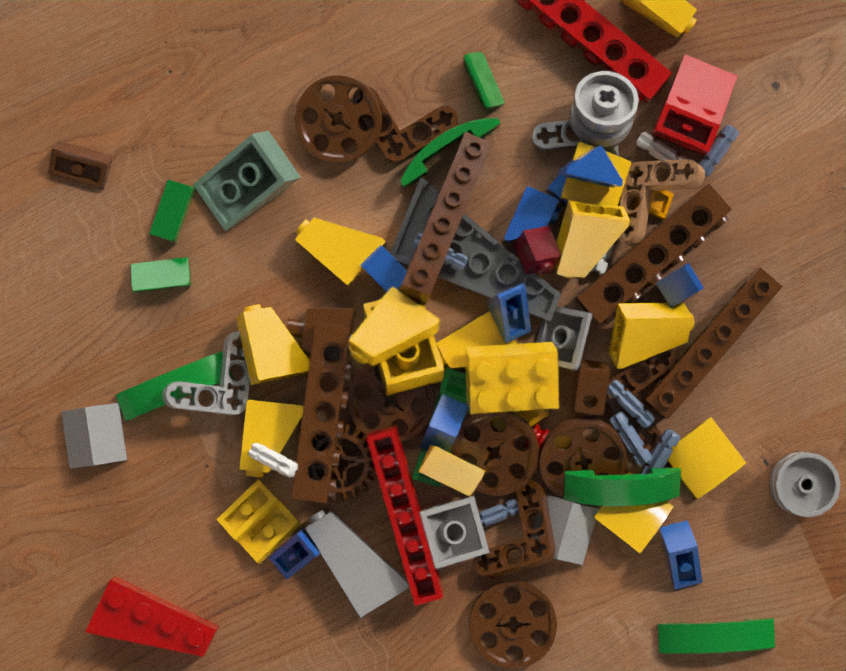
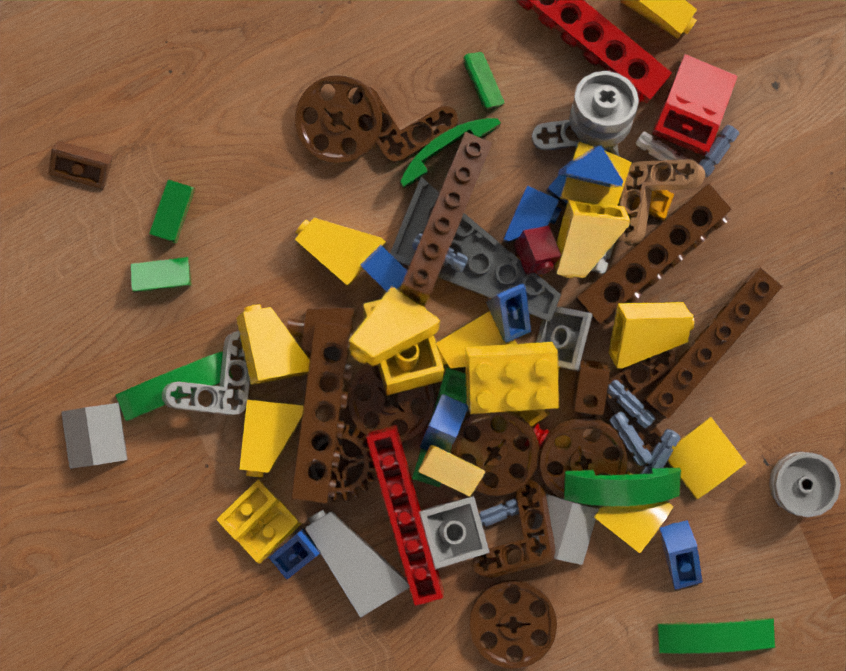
(146, 619): red wedge -> none
(246, 179): sand green slope -> none
(273, 460): white axle -> none
(679, 285): blue slope -> none

